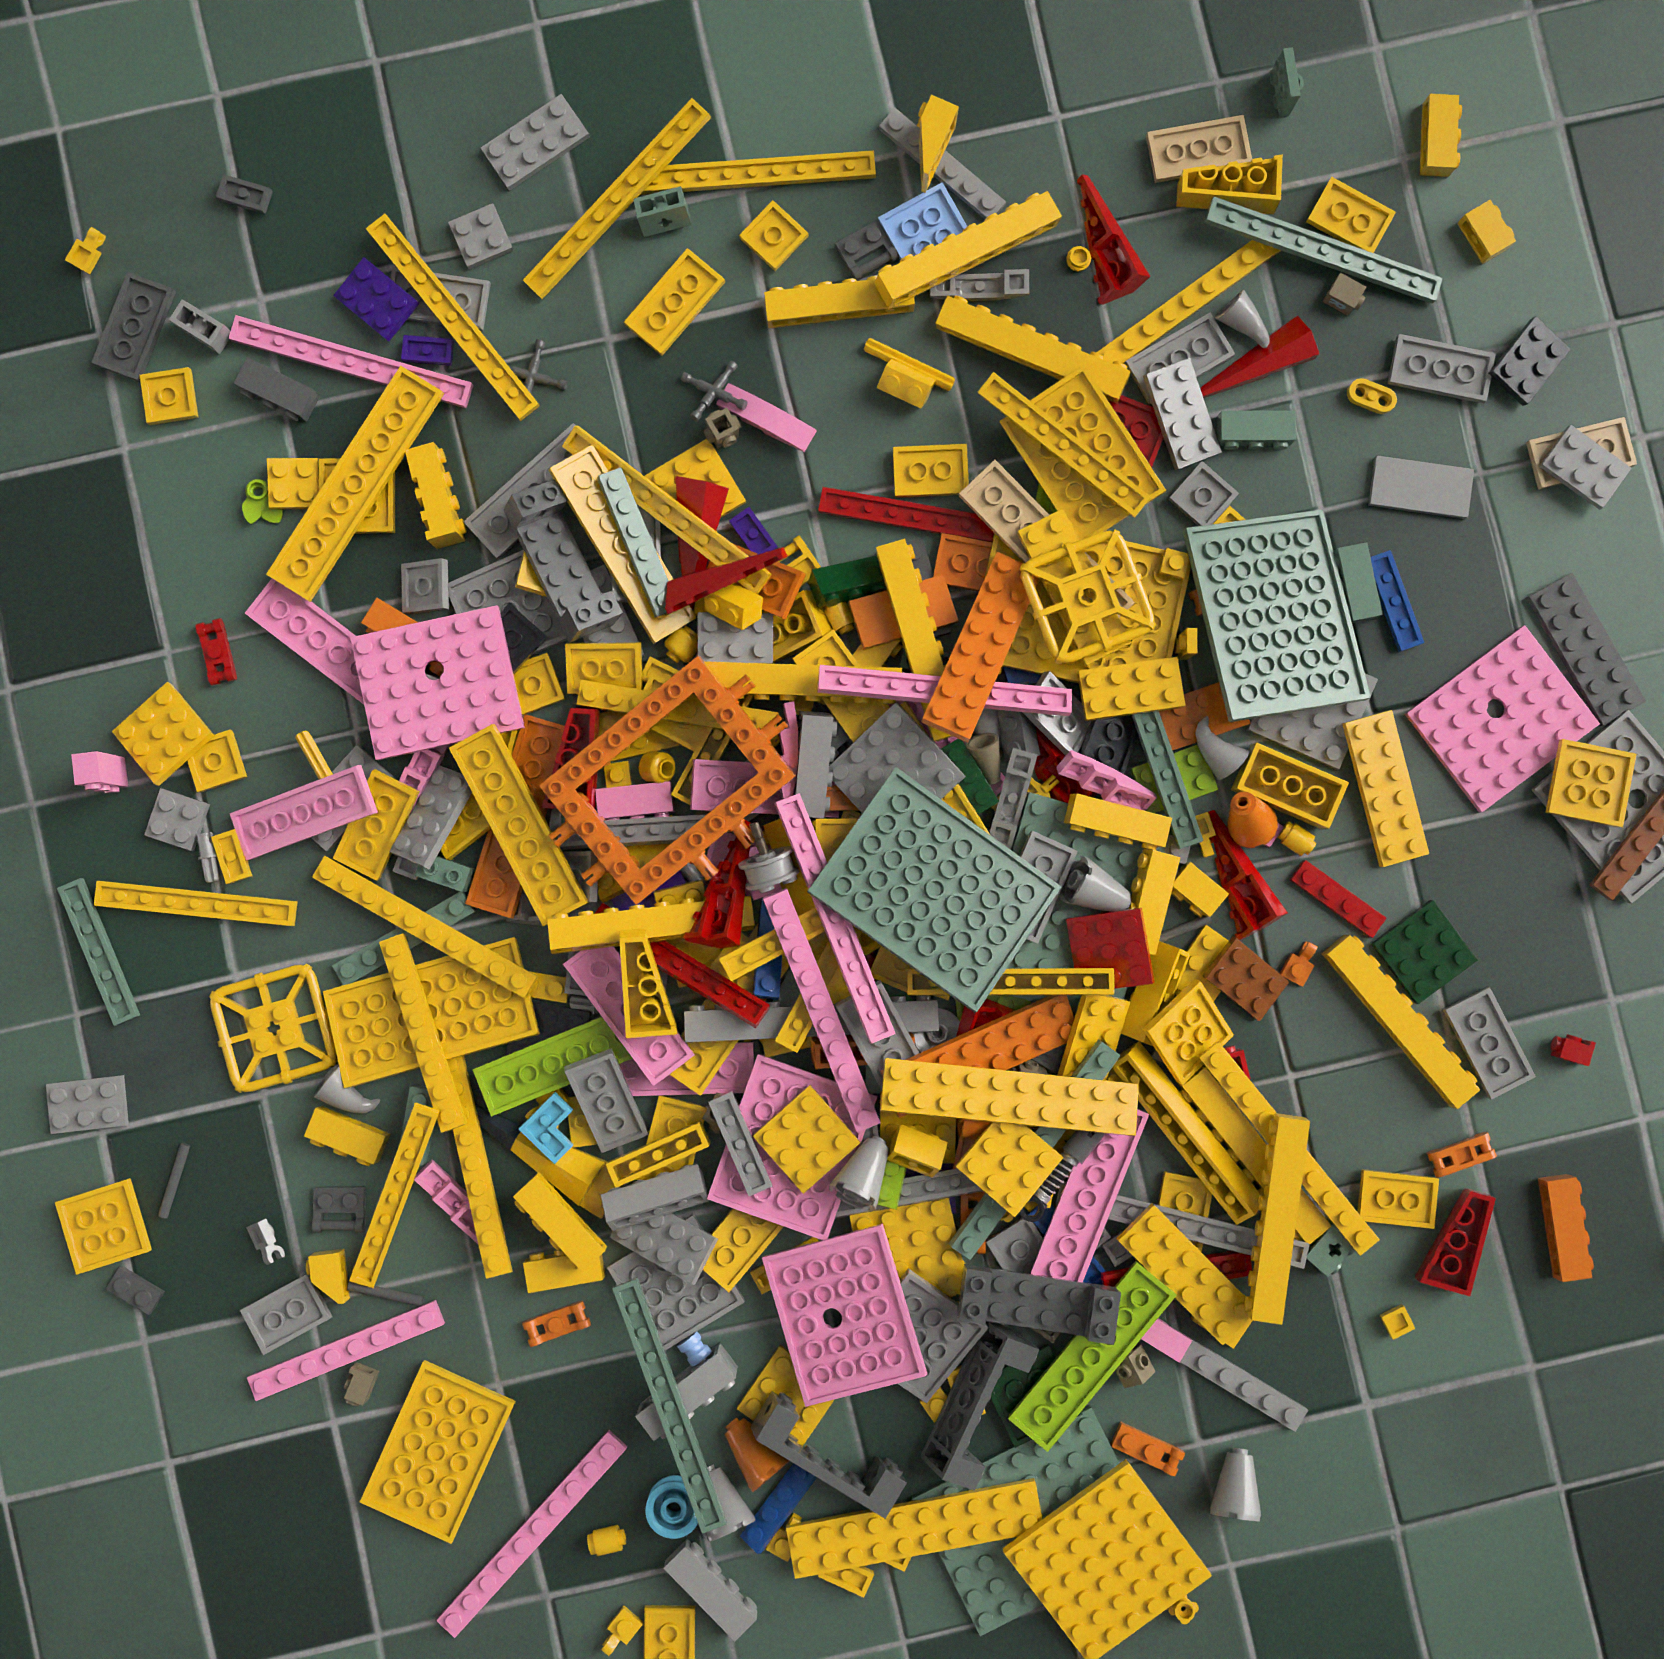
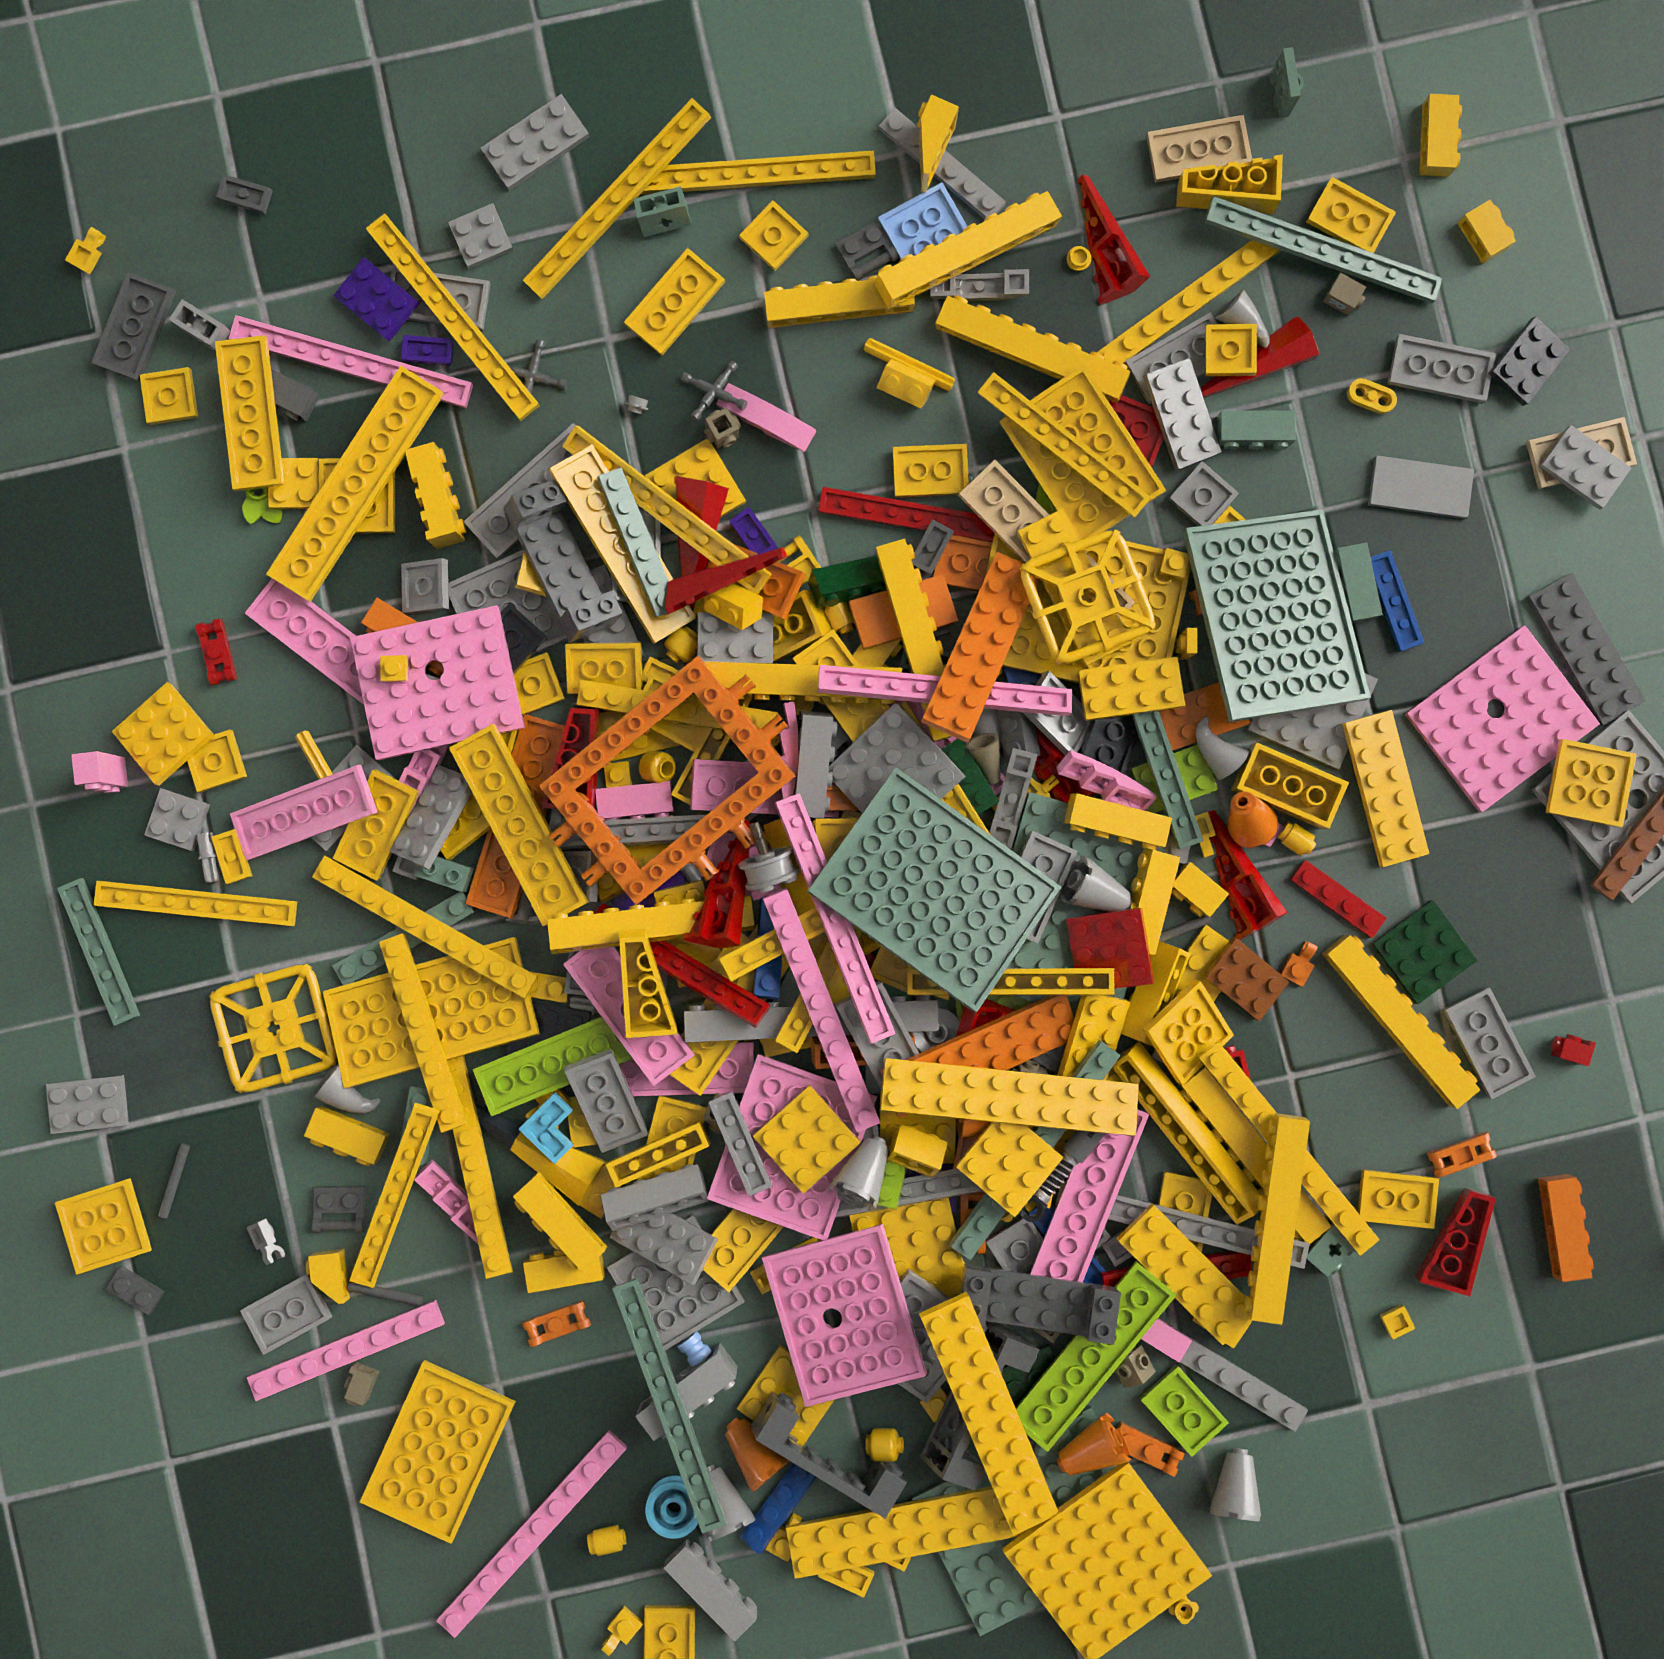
(249, 413): none -> yellow plate
(394, 668): none -> yellow plate
(636, 404): none -> light grey plate
(884, 1444): none -> yellow head
(931, 547): none -> dark grey plate
(989, 1413): none -> yellow plate
(1094, 1448): none -> orange cone
(1184, 1410): none -> lime plate
(1231, 350): none -> yellow plate

